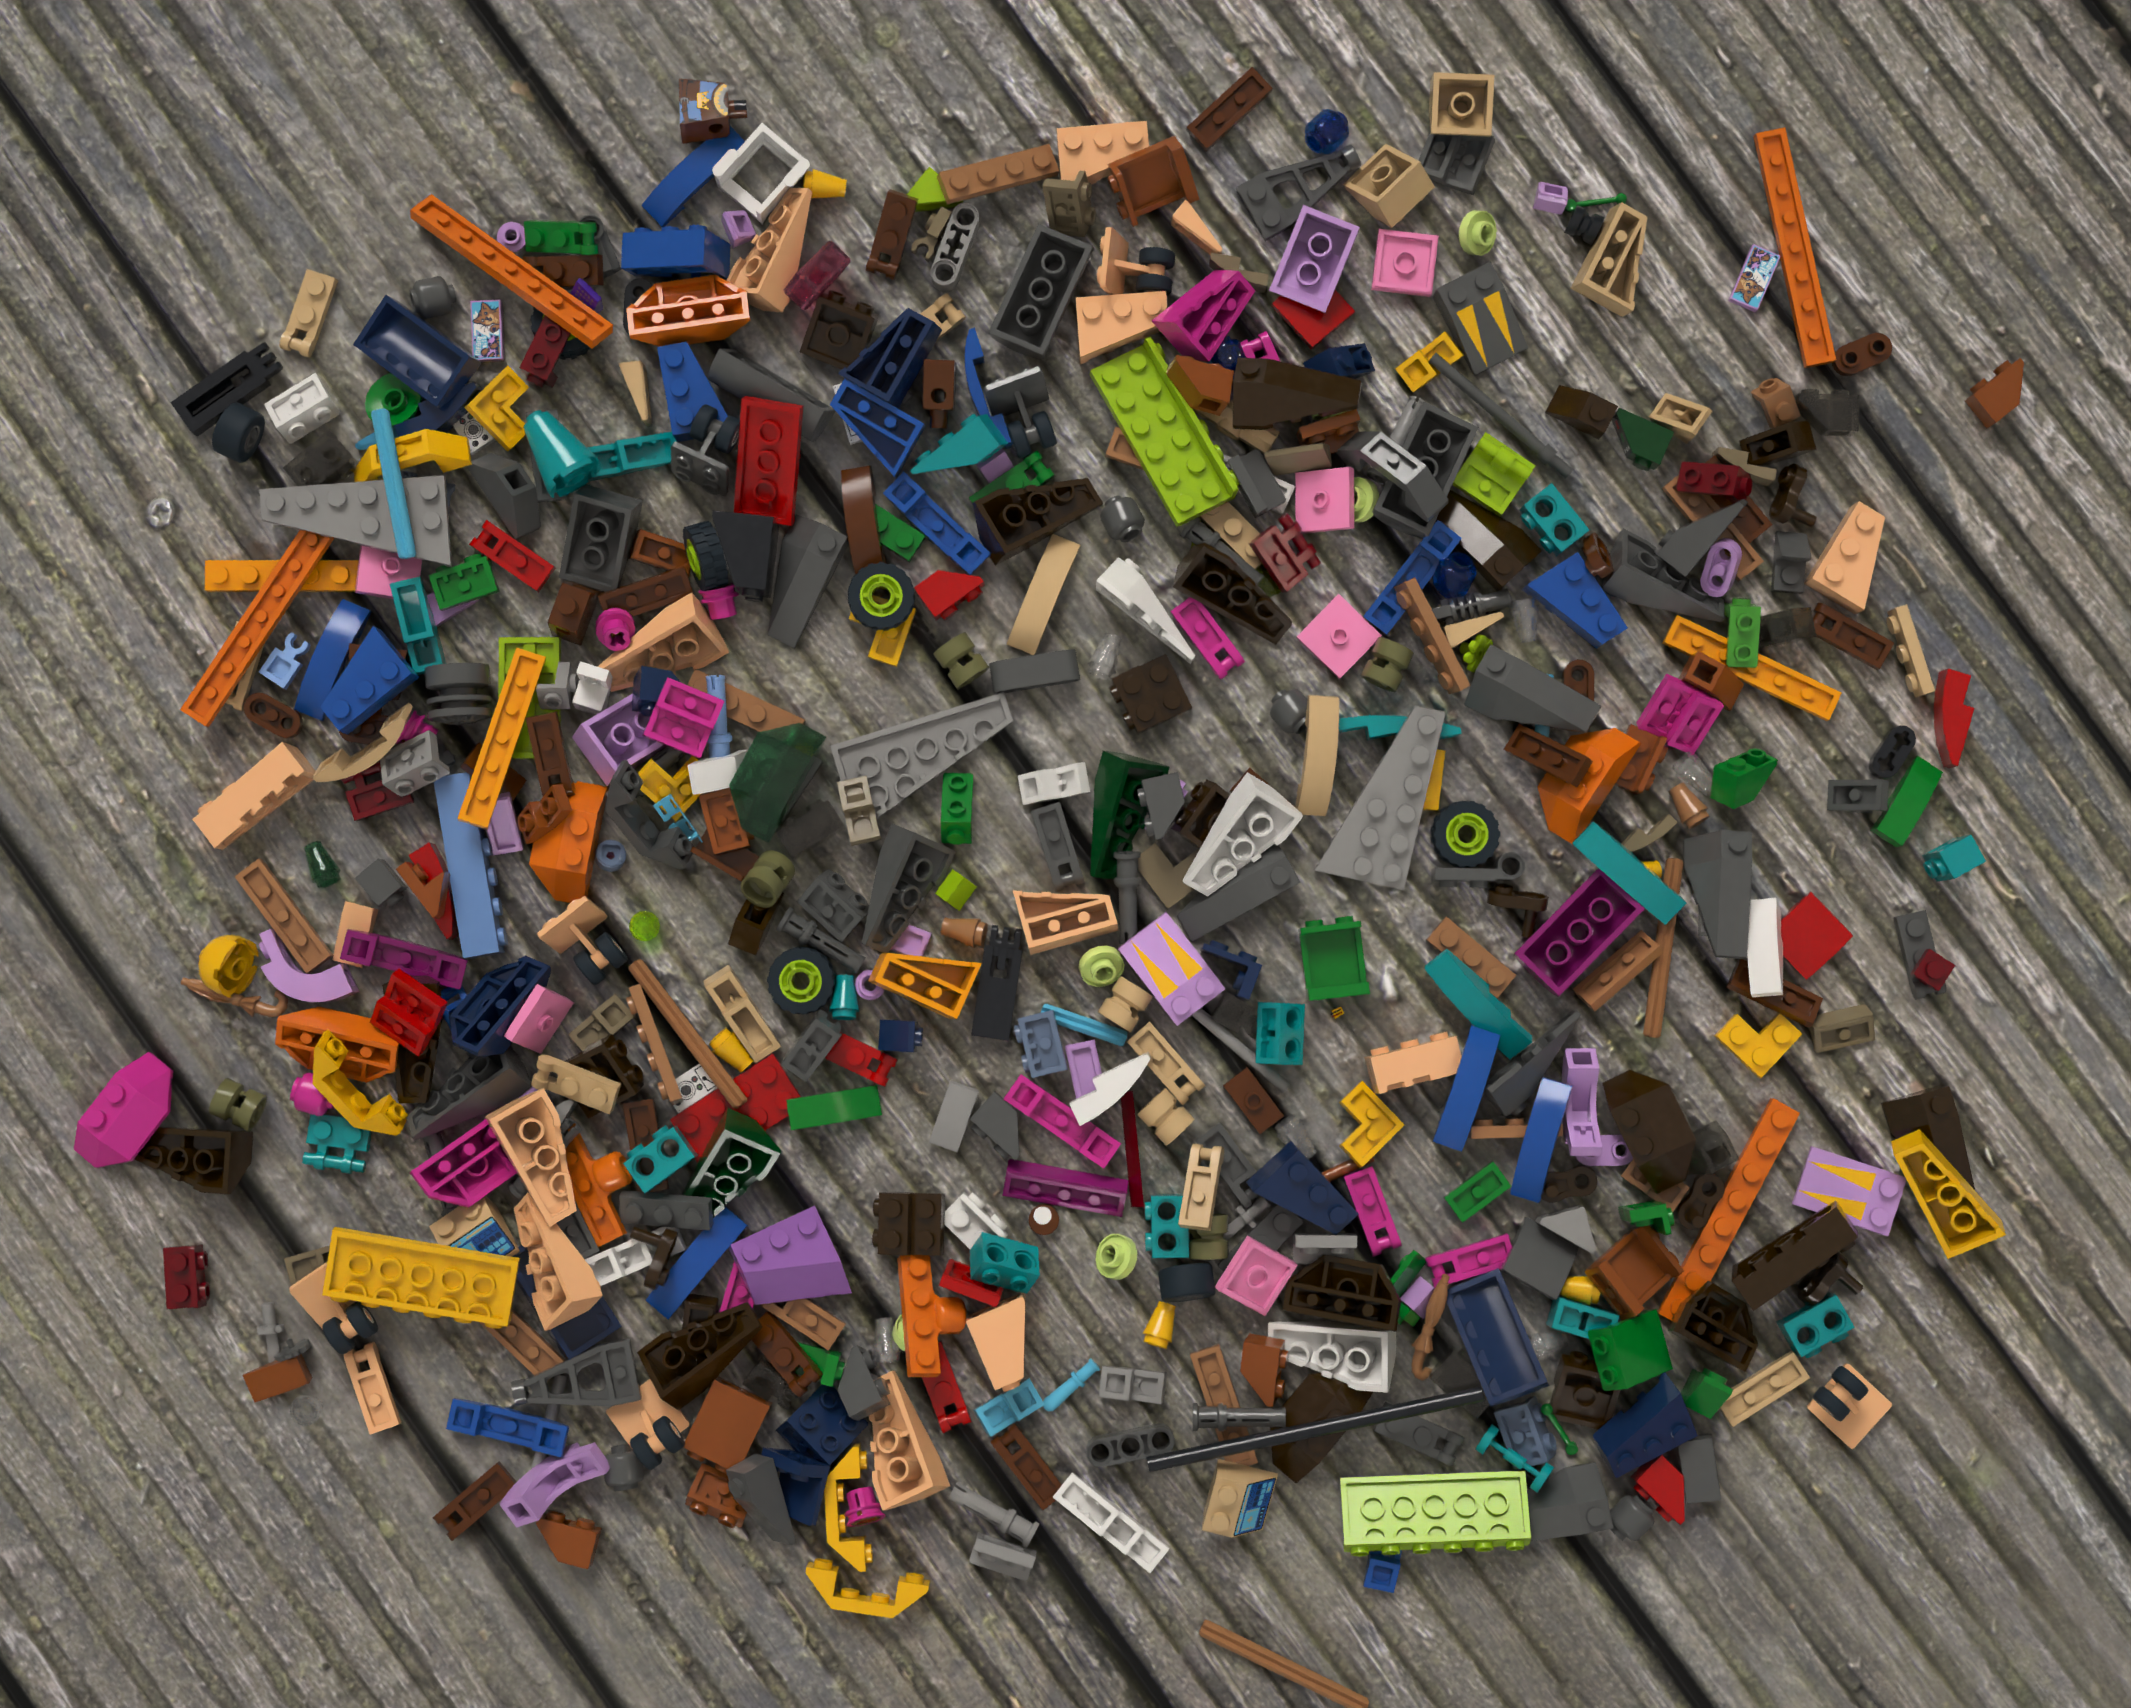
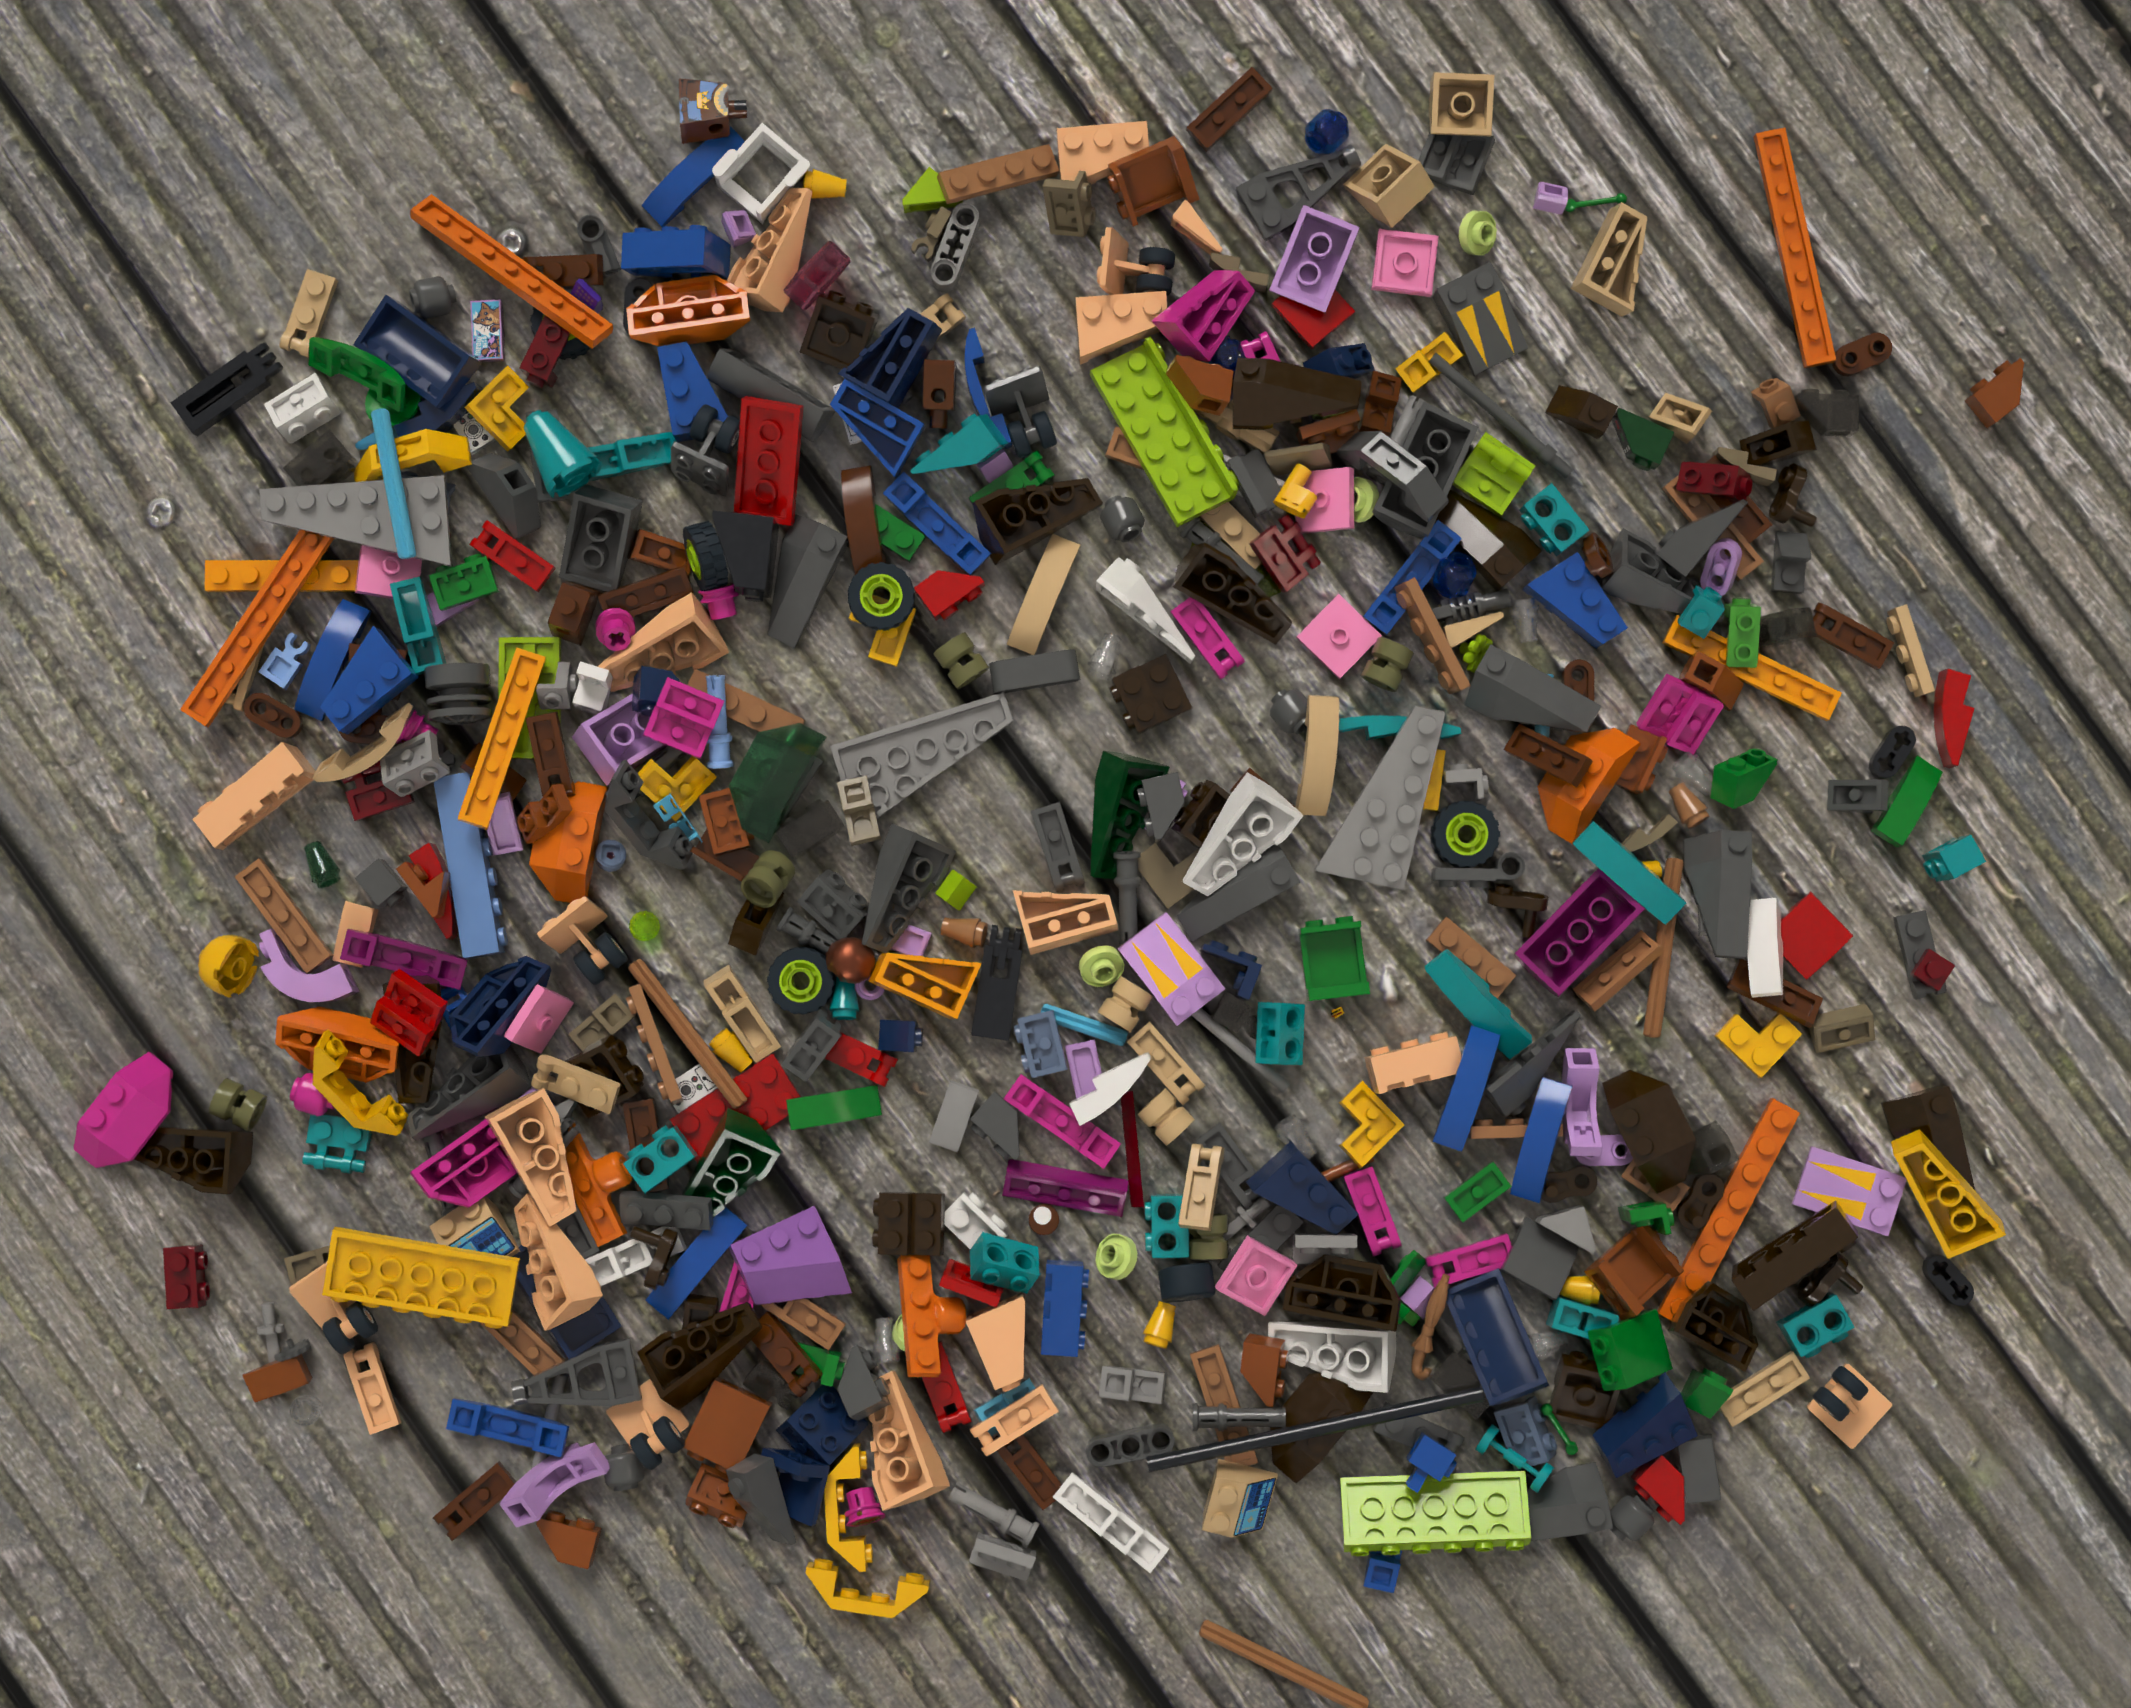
(238, 432): black wheel -> none
(249, 1004): medium nougat piece -> none
(337, 357): none -> green slope
(515, 245): lavender plate -> none
(560, 237): green plate -> none
(637, 382): tan slope -> none
(715, 772): white slope -> none
(850, 960): none -> copper hair
(892, 233): reddish brown plate -> none
(957, 808): green bracket -> none
(1015, 1419): none -> light nougat plate
(1040, 292): dark grey brick -> none
(1053, 783): white slope -> none
(1064, 1308): none -> blue wedge
(1078, 1378): medium azure piece -> none
(1253, 1100): reddish brown plate -> none
(1293, 496): none -> yellow piece
(1380, 403): none -> reddish brown slope
(1429, 1458): none -> blue brick
(1462, 775): none -> light grey bracket
(1583, 224): black wheel -> none
(1702, 611): none -> teal bracket
(1754, 278): tile -> none
(1849, 559): light nougat wedge -> none
(1942, 1284): none -> black beam

